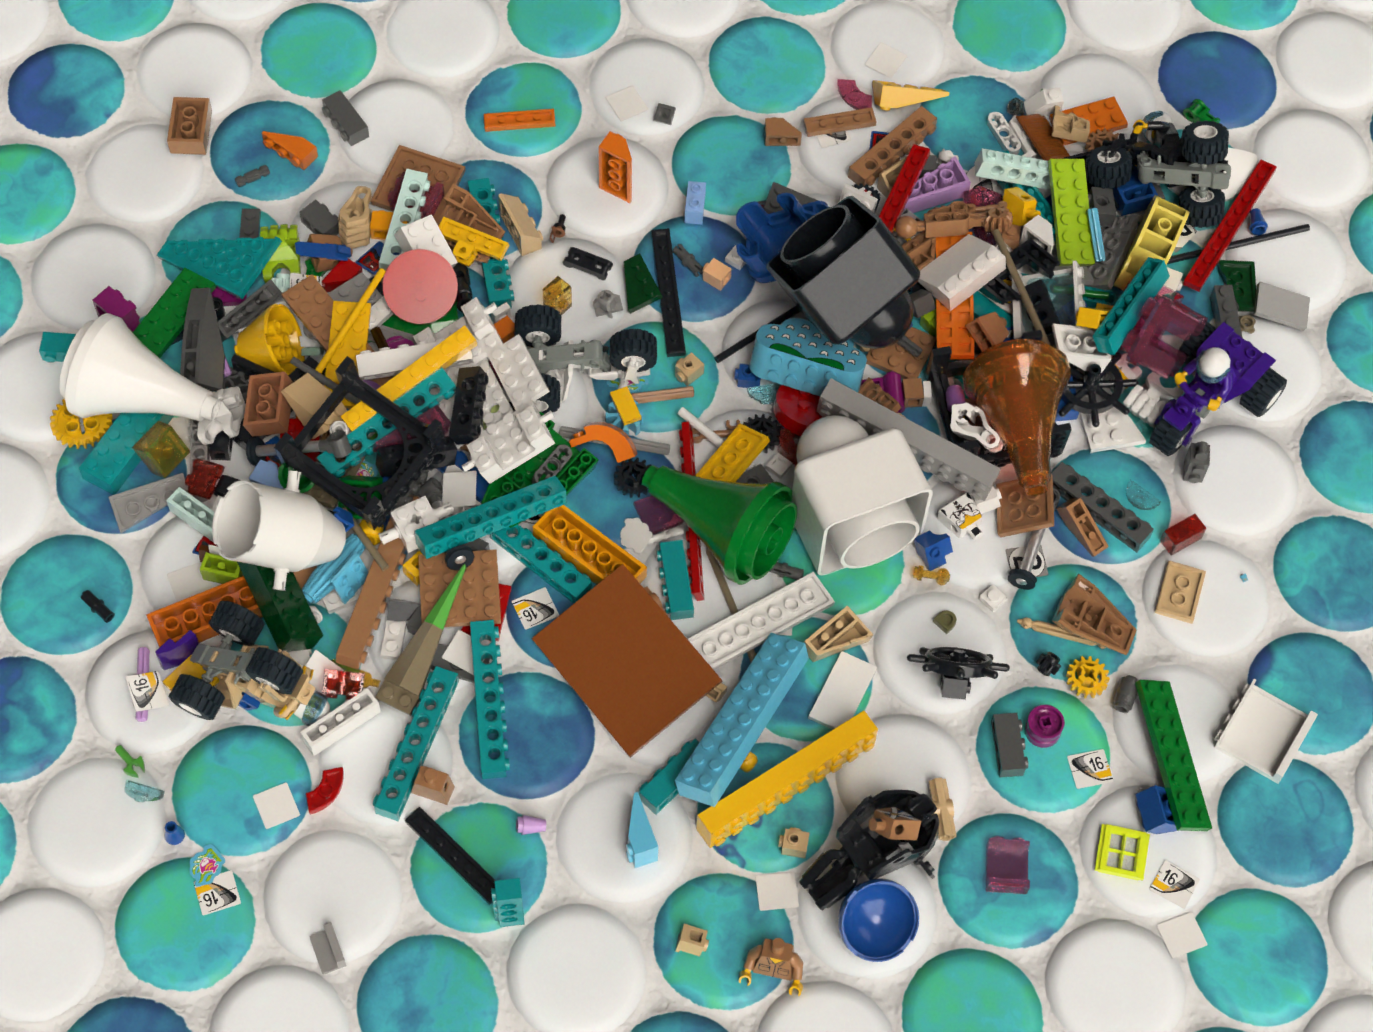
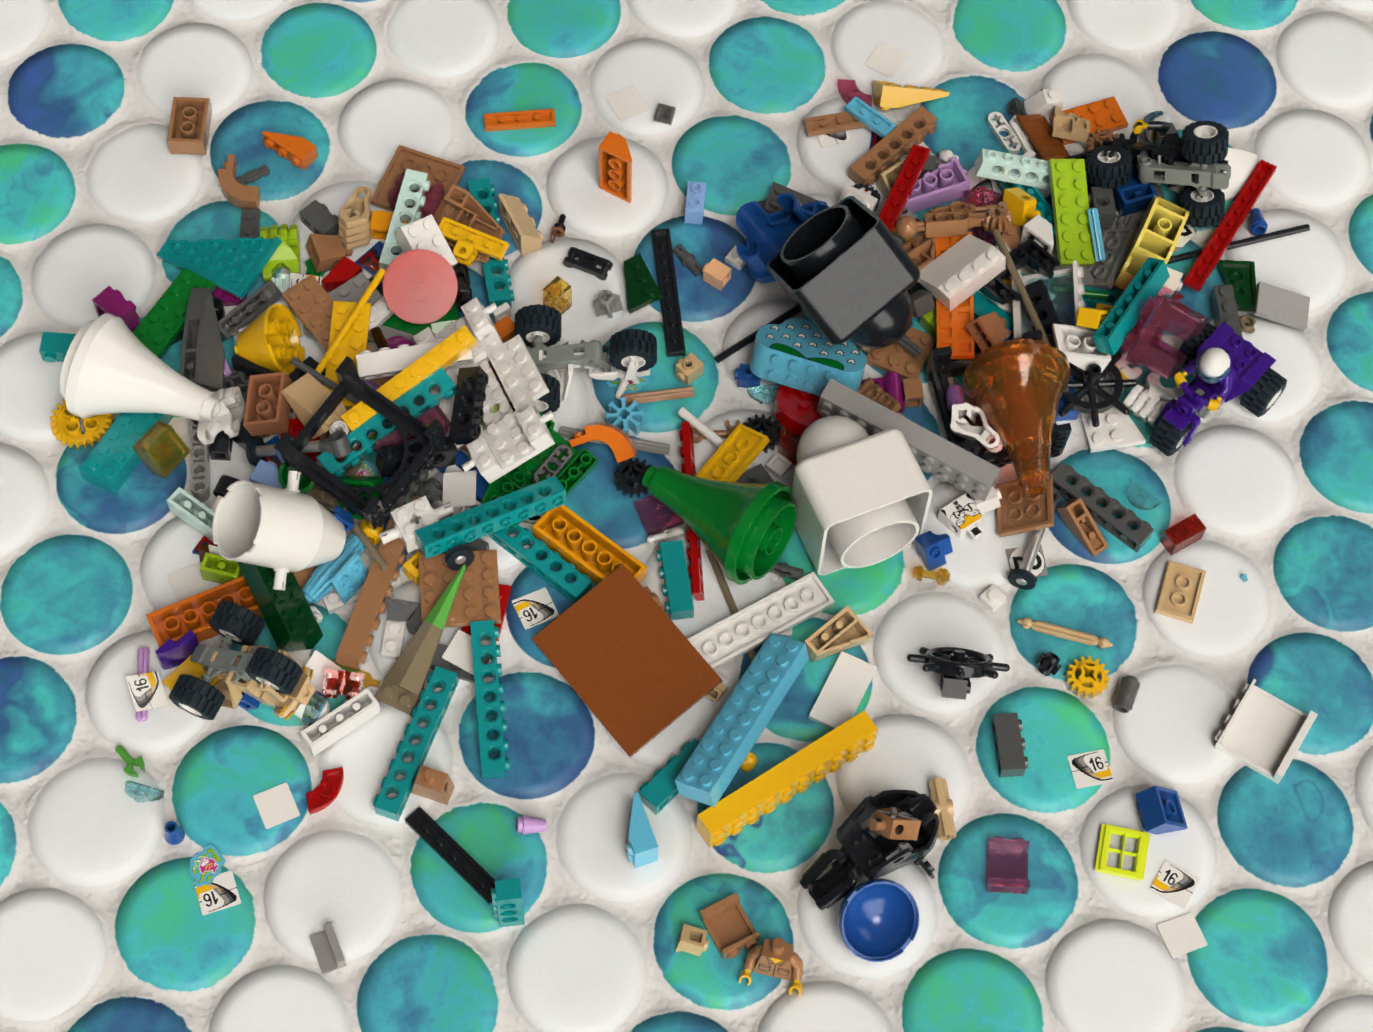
(97, 606): black axle -> none
(141, 502): light grey wing -> none
(203, 478): clear red cylinder -> none
(237, 194): none -> medium nougat arch
(311, 351): sand green tile -> none
(326, 250): blue piece -> none
(345, 118): dark grey brick -> none
(625, 406): yellow tile -> none
(635, 534): white sticker -> none
(729, 927): none -> medium nougat panel
(777, 891): white sticker -> none
(781, 133): medium nougat slope -> none
(794, 842): tan brick -> none
(869, 117): none -> medium azure tile
(927, 393): white tile -> none
(945, 621): olive tile -> none
(1044, 726): magenta wheel -> none
(1093, 617): medium nougat wedge -> none
(1173, 756): green plate -> none
(1196, 462): dark grey brick -> none
(1199, 112): green connector -> none

